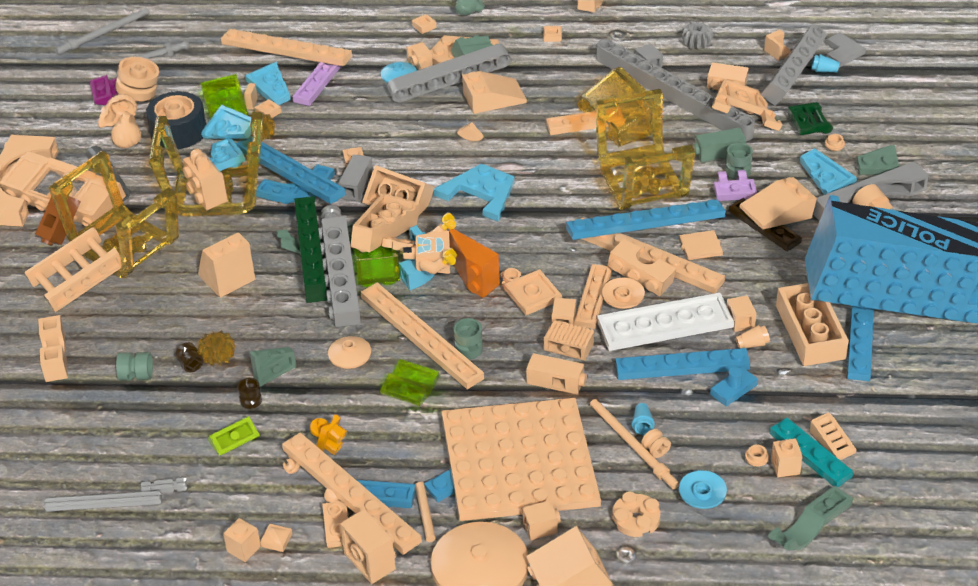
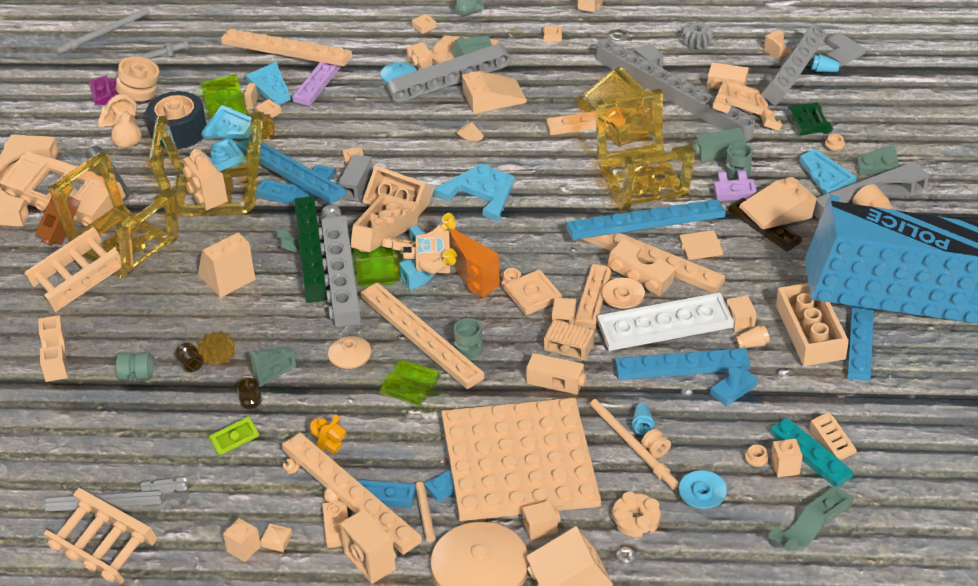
(103, 513): none -> light nougat fence

